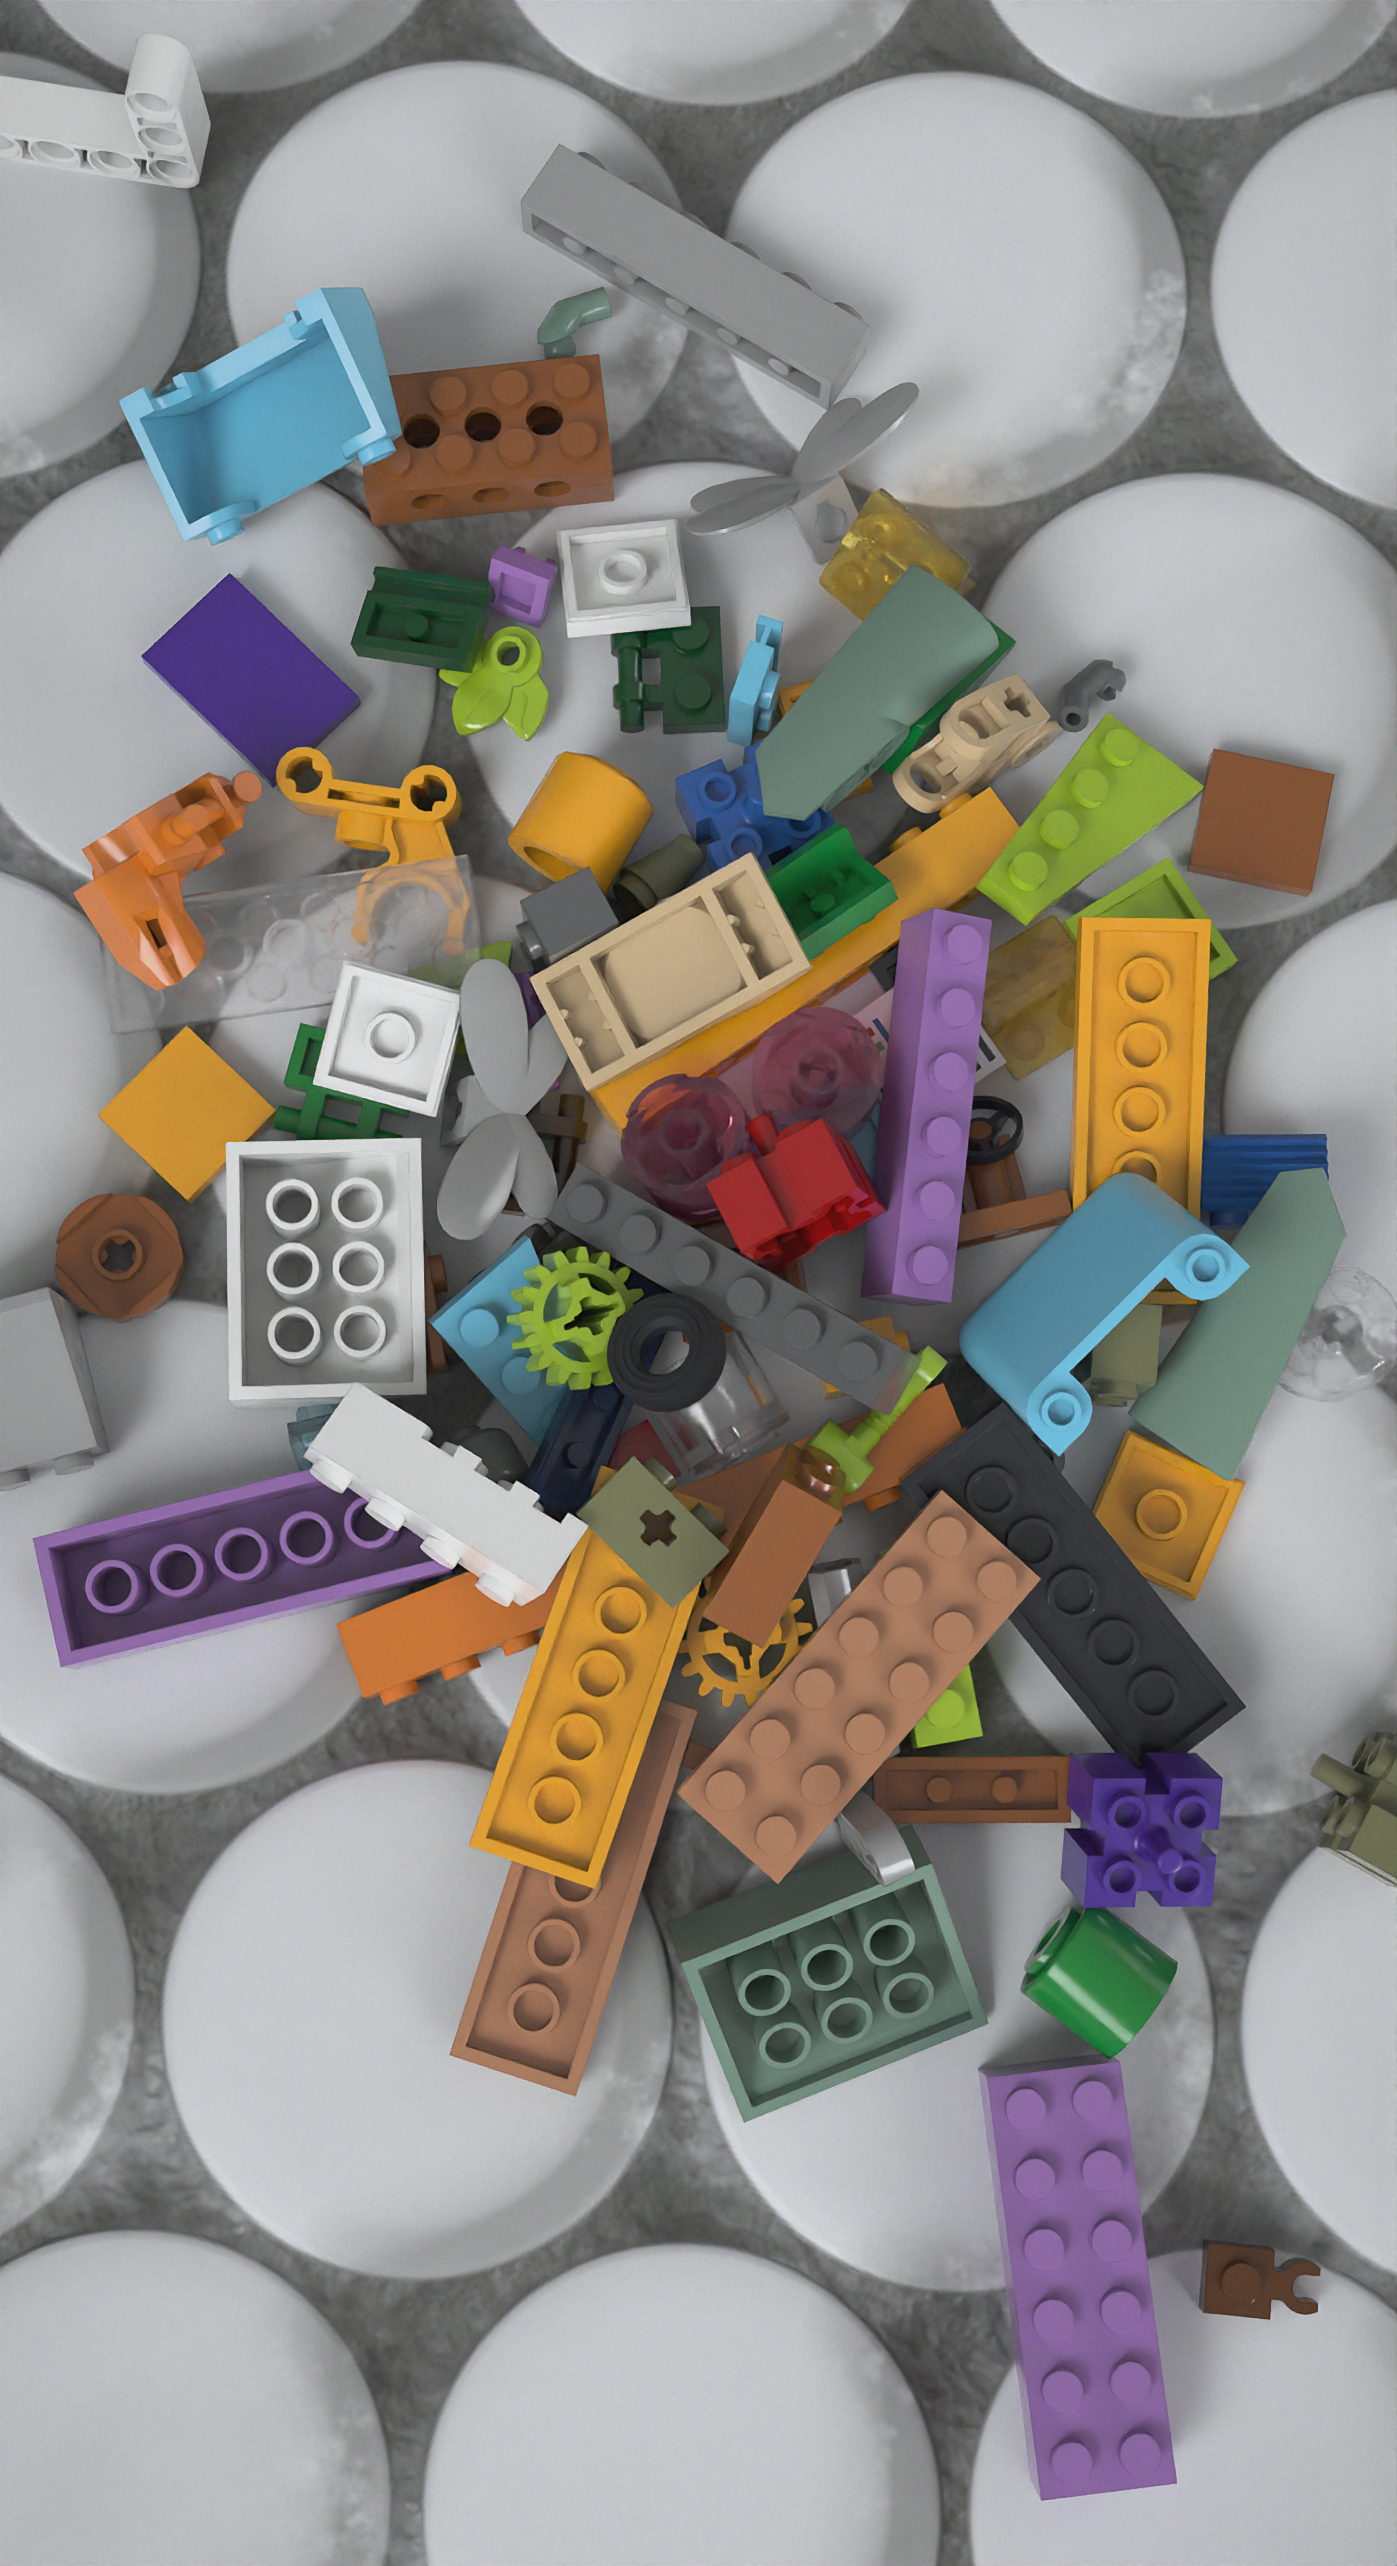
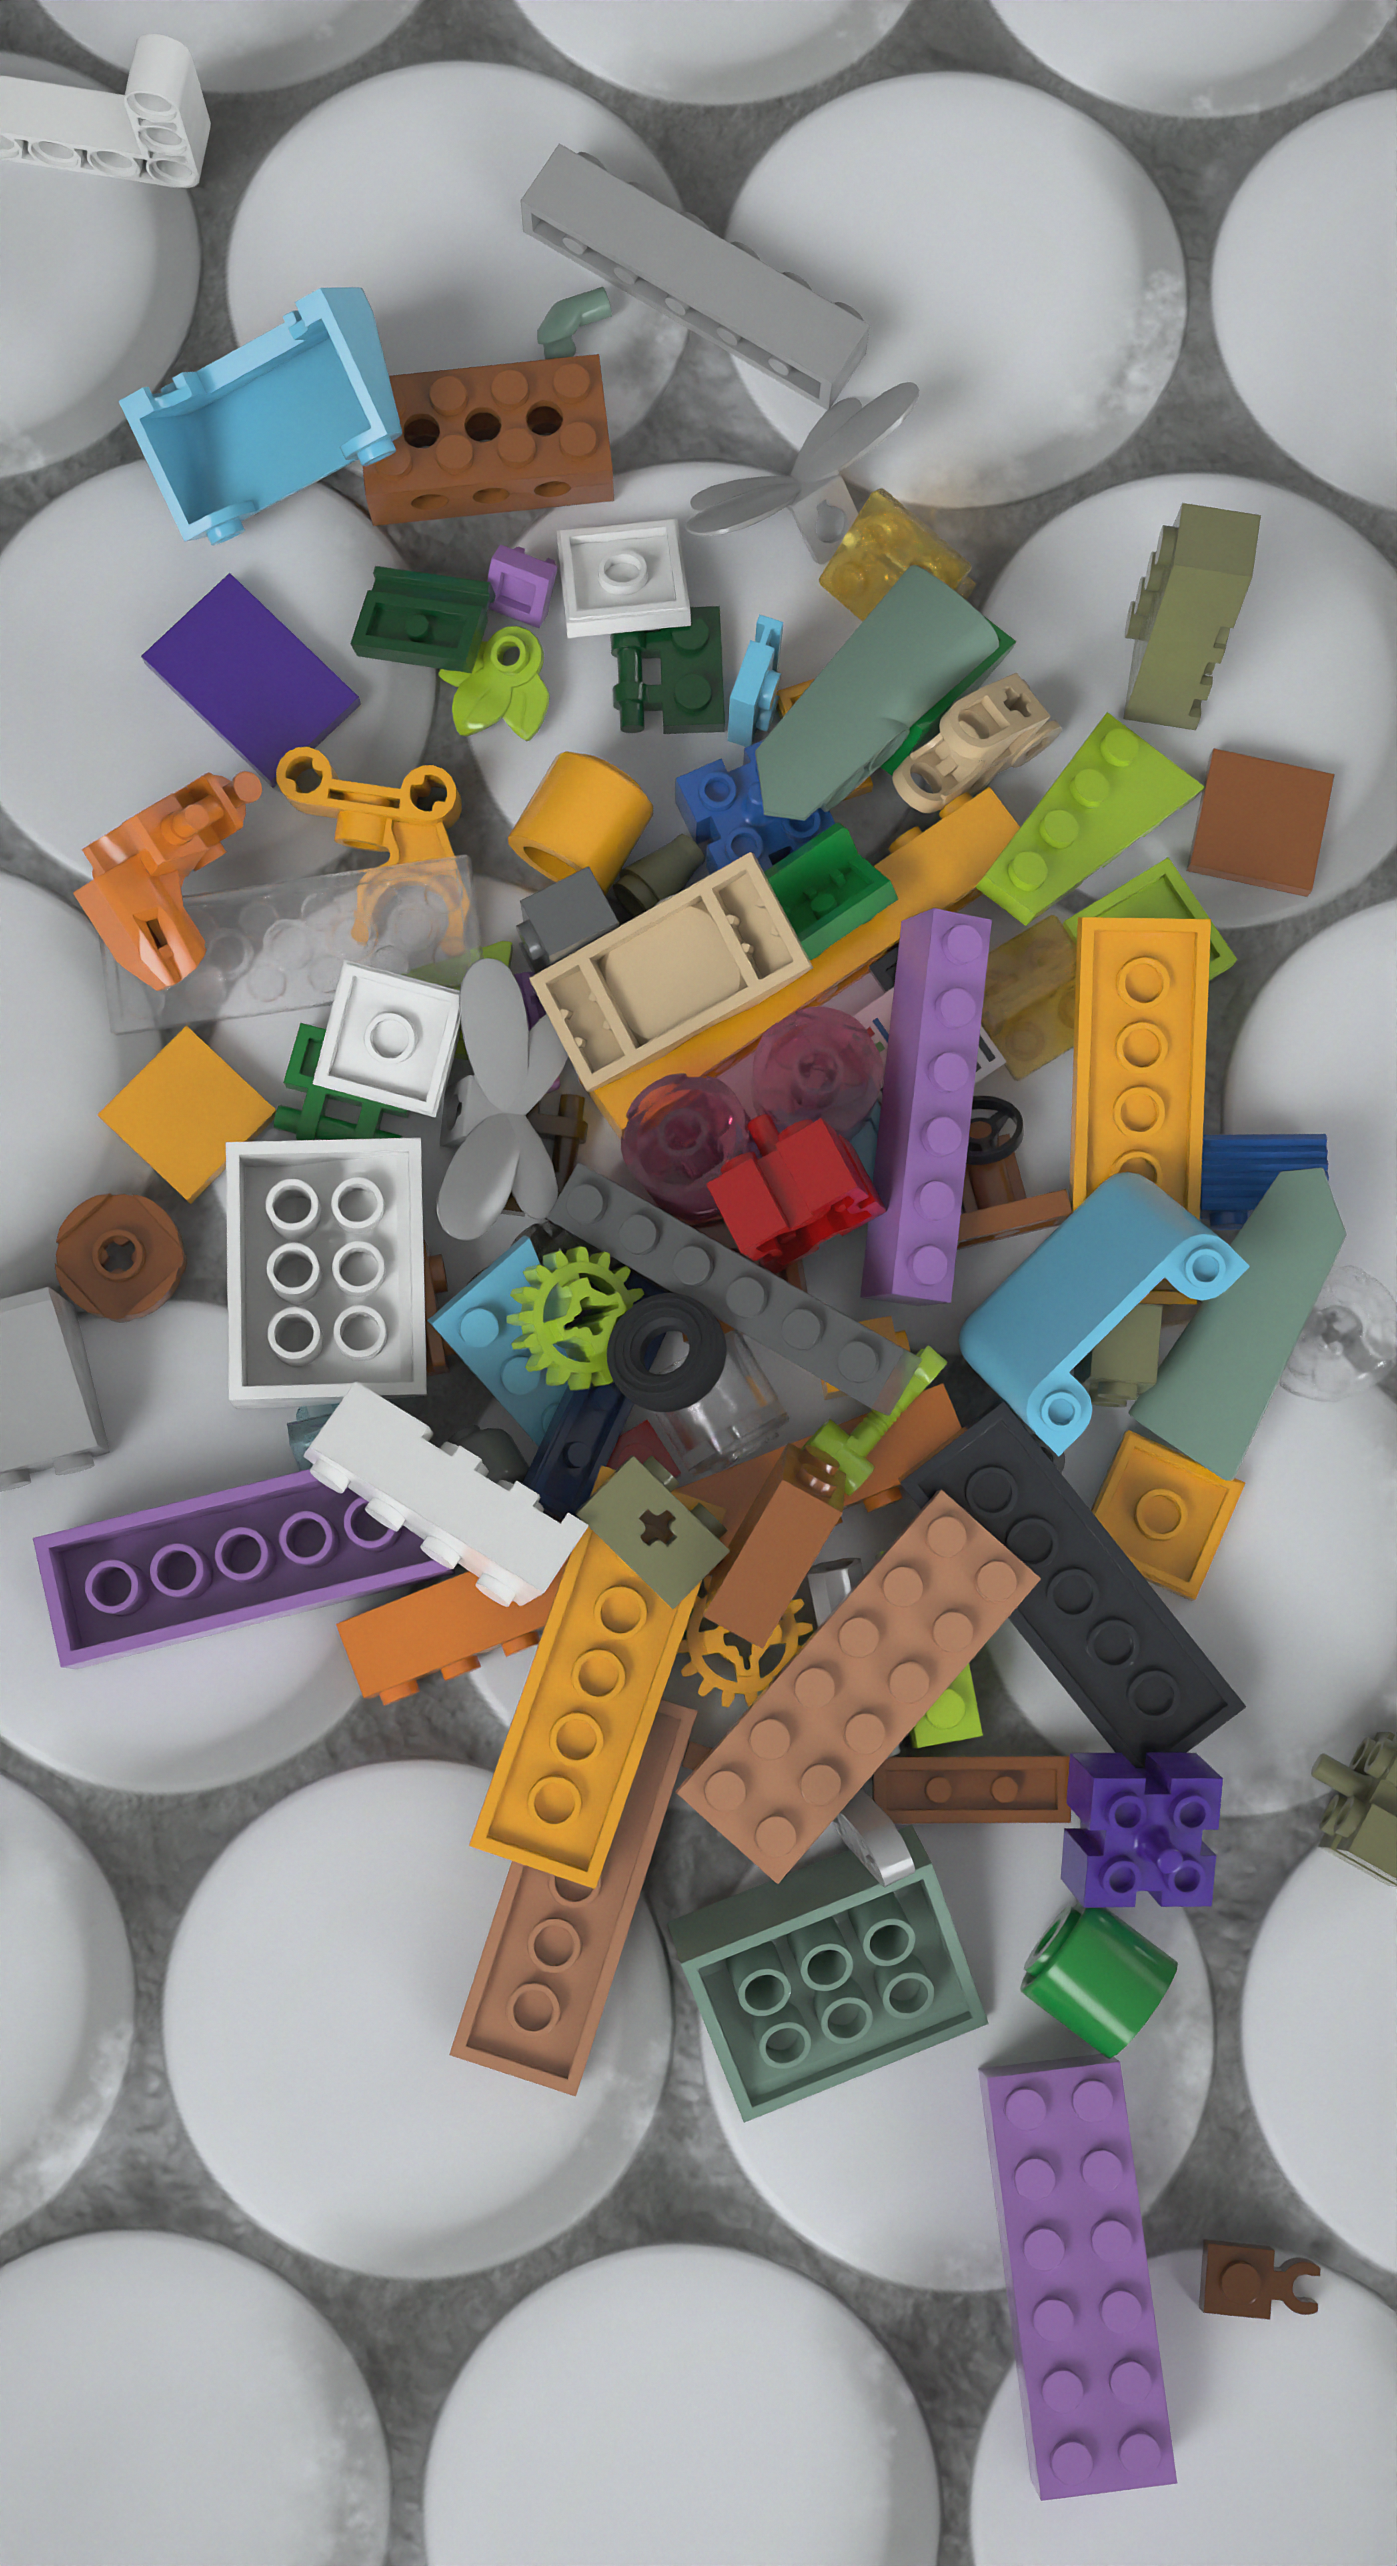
(1076, 694): dark grey arm -> none
(1187, 611): none -> olive wedge

